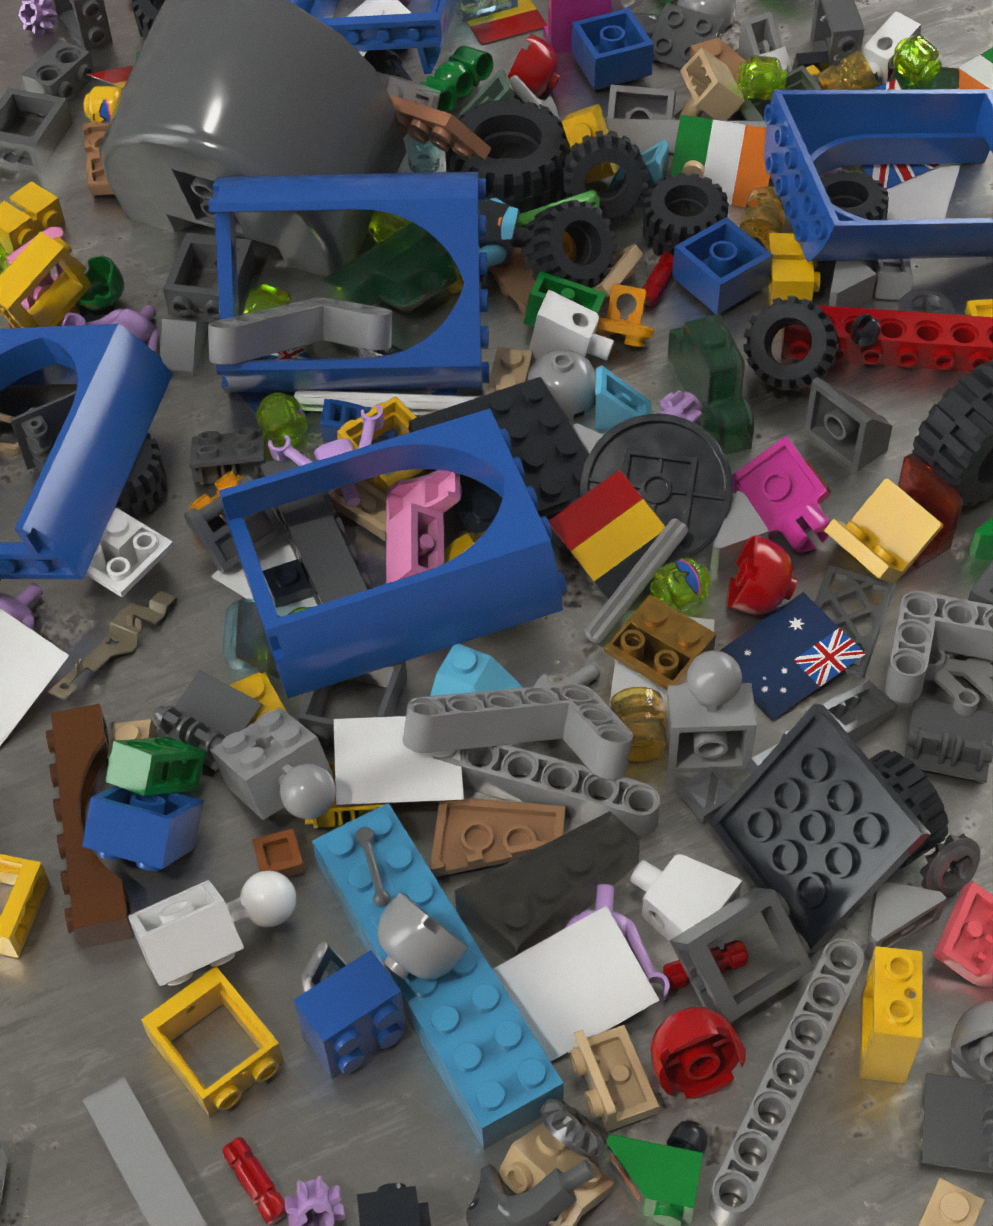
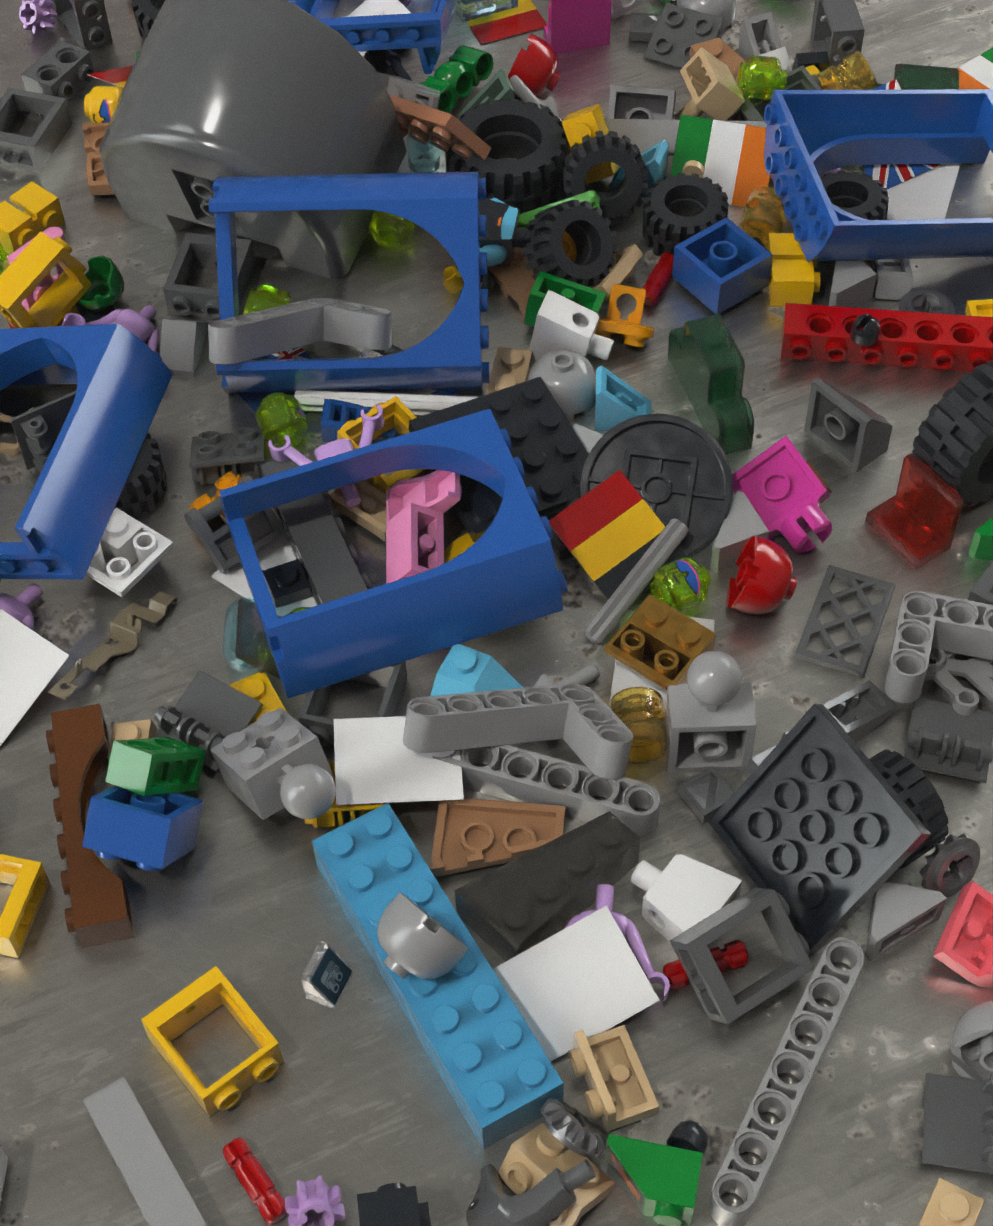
(201, 928): white brick -> none
(279, 853): dark orange plate -> none
(351, 1015): blue brick -> none
(365, 838): dark grey hinge -> none
(396, 271): clear green brick -> none
(612, 48): blue brick -> none
(682, 405): lavender gear -> none
(696, 1052): red cylinder -> none
(770, 322): black tyre -> none
(791, 654): dark blue sticker -> none
(881, 47): white torso -> none
(887, 532): yellow bracket -> none
(889, 1017): yellow window -> none
(917, 59): clear neon green head -> none

